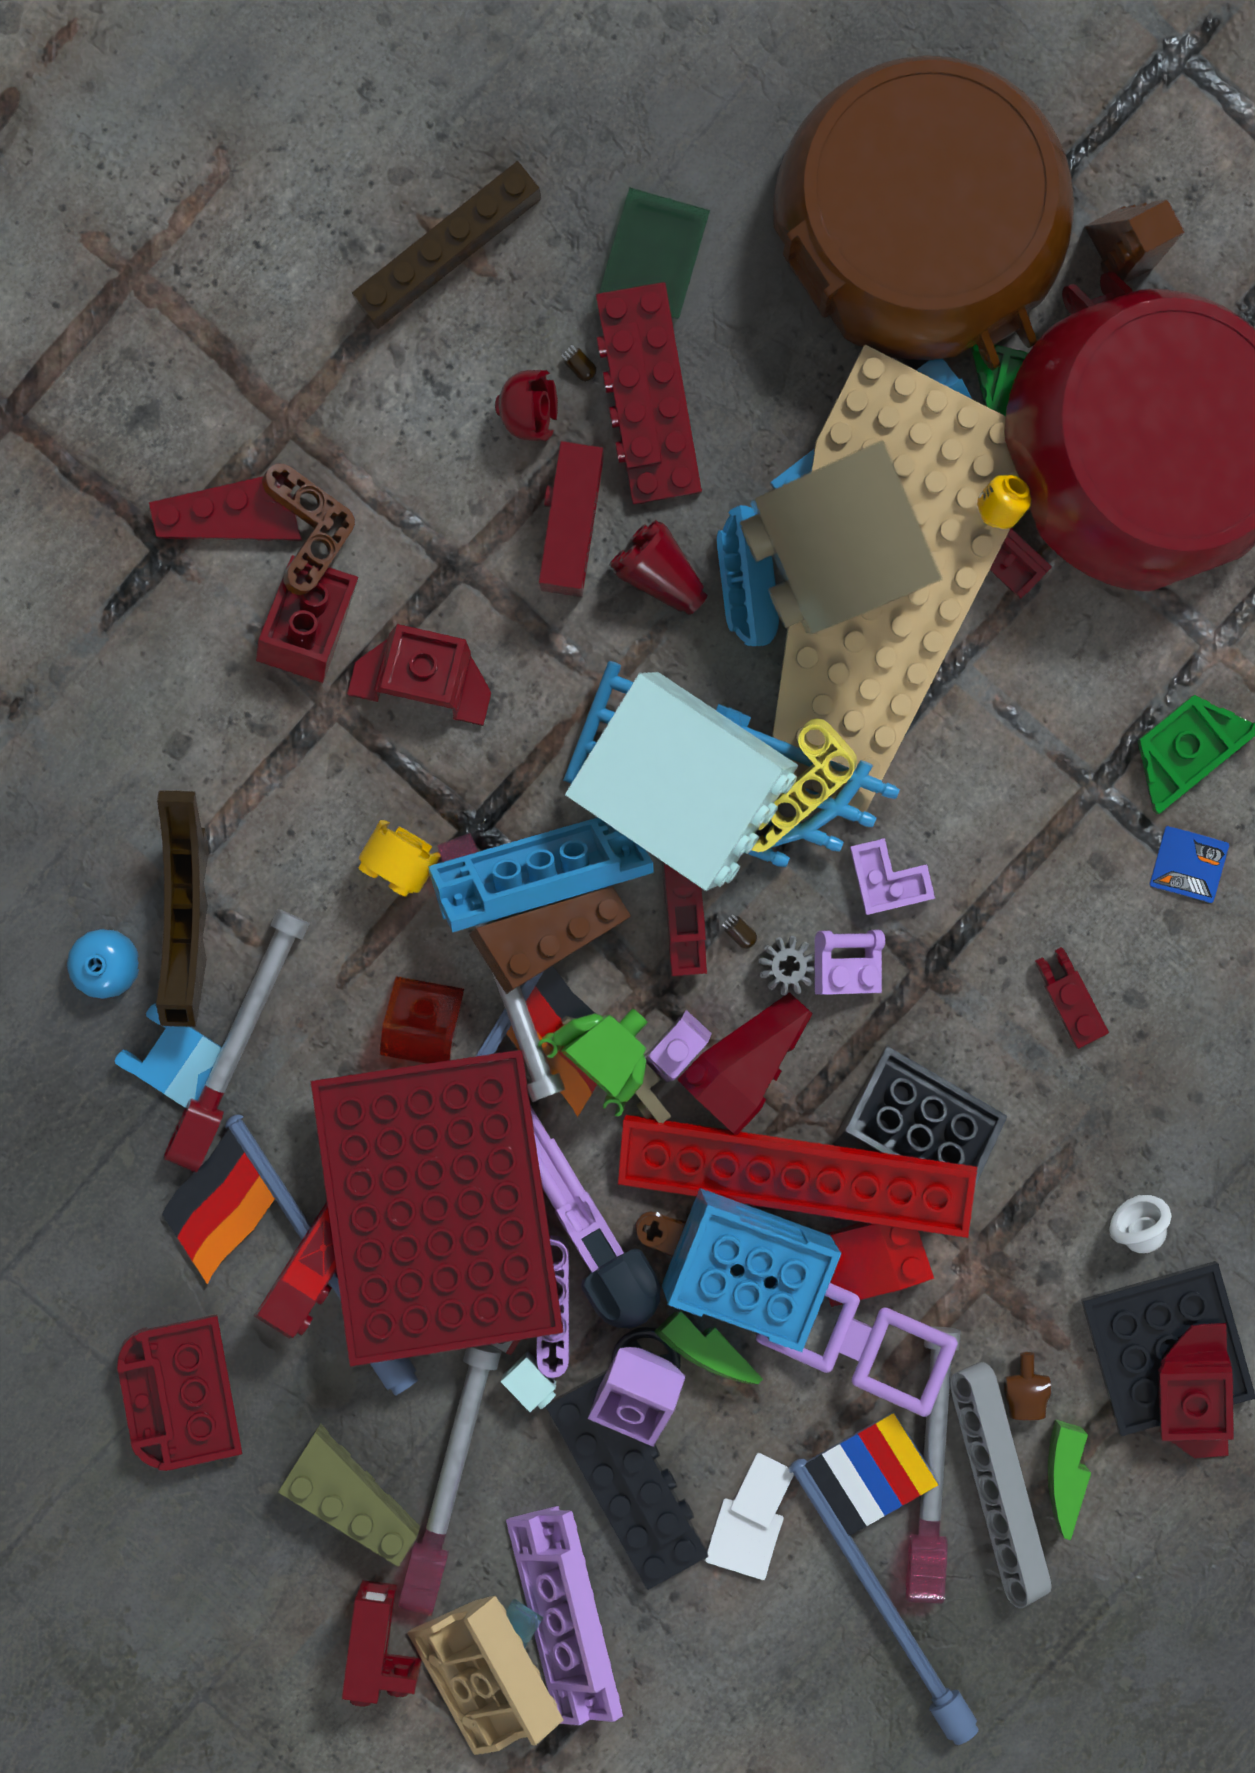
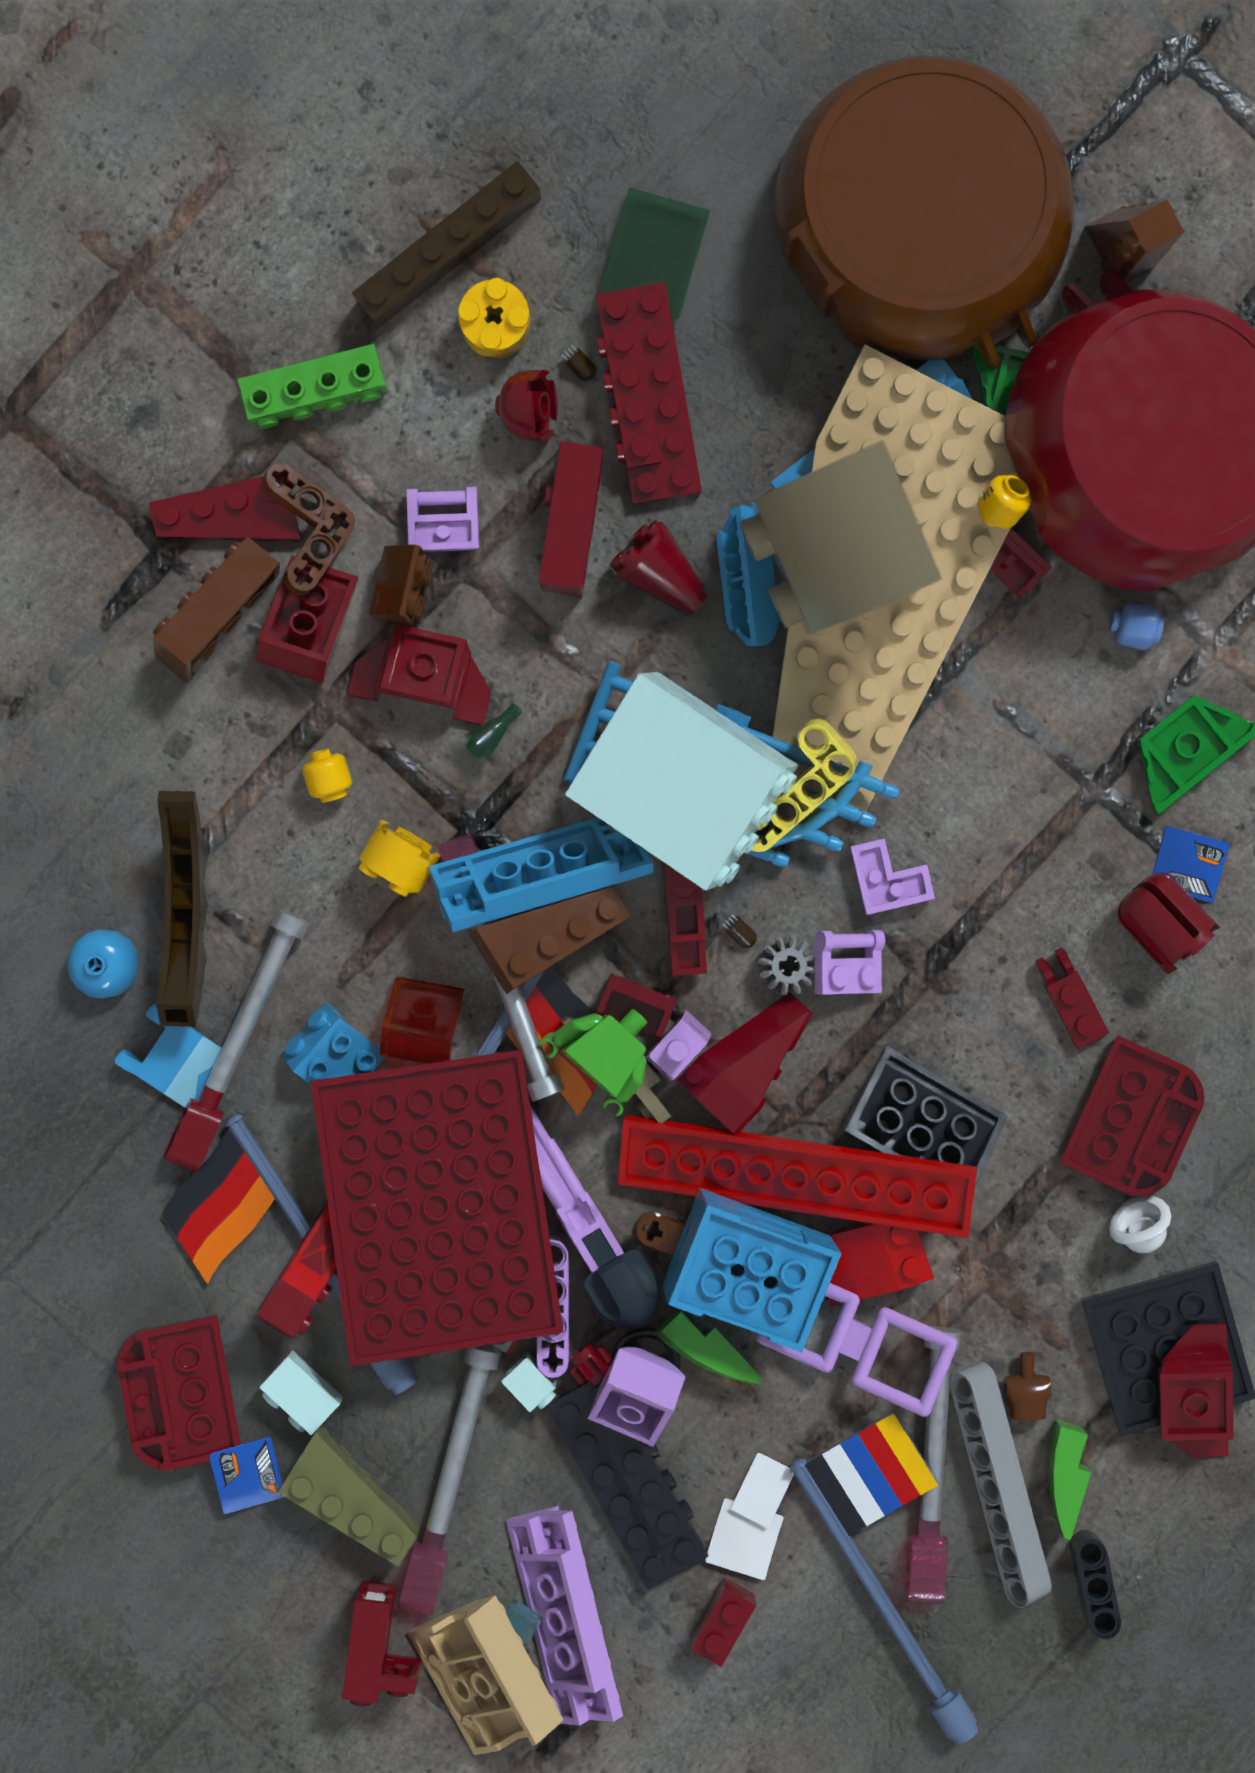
(214, 607): none -> reddish brown wedge
(246, 1475): none -> blue sticker
(300, 1393): none -> light aqua brick
(313, 386): none -> bright green brick
(327, 775): none -> yellow head
(330, 1048): none -> dark azure bracket
(400, 585): none -> reddish brown slope
(443, 531): none -> lavender plate
(486, 737): none -> clear green cone
(500, 299): none -> yellow brick
(590, 1364): none -> dark red gear
(623, 995): none -> dark red panel
(722, 1621): none -> dark red brick
(1104, 1598): none -> black beam
(1135, 1120): none -> dark red plate
(1137, 625): none -> medium blue head
(1165, 920): none -> dark red cylinder

